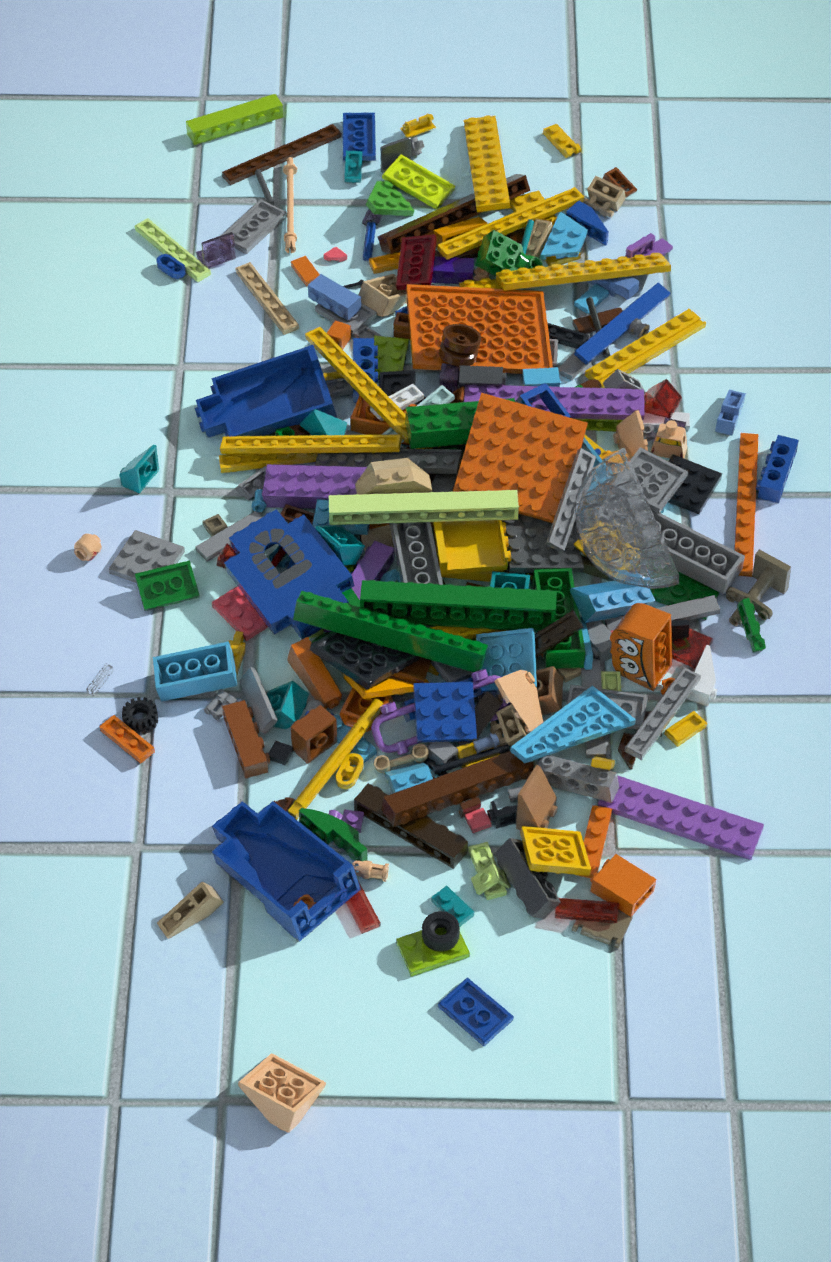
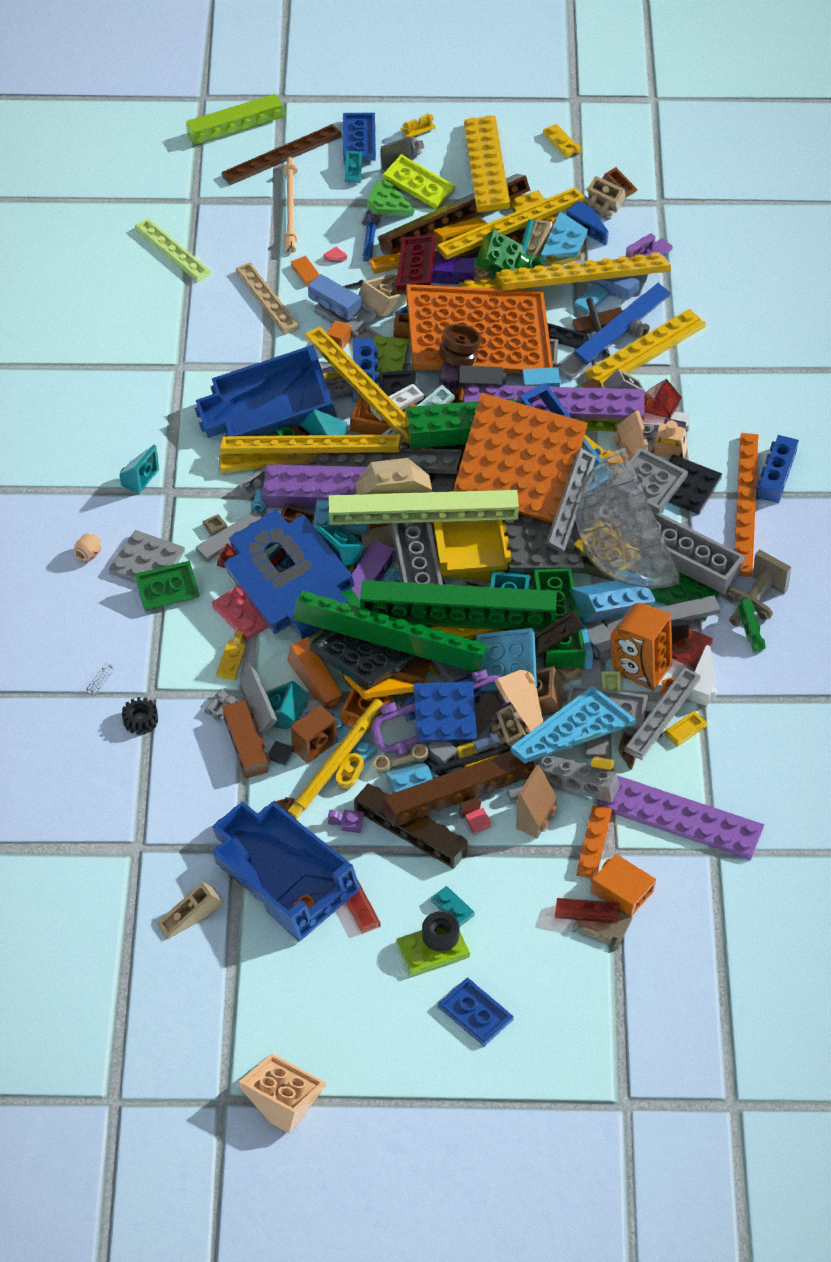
(127, 739): orange plate -> none
(171, 266): blue plate -> none
(194, 671): medium azure brick -> none
(217, 250): clear purple bracket -> none
(255, 225): light grey tile -> none
(264, 187): dark grey bar -> none
(334, 829): green slope -> none
(370, 870): light nougat piece -> none
(481, 859): yellowish green tile -> none
(488, 878): yellowish green bracket -> none
(502, 817): black bracket -> none
(530, 885): dark grey wedge -> none
(555, 851): yellow plate -> none
(730, 412): medium blue slope -> none

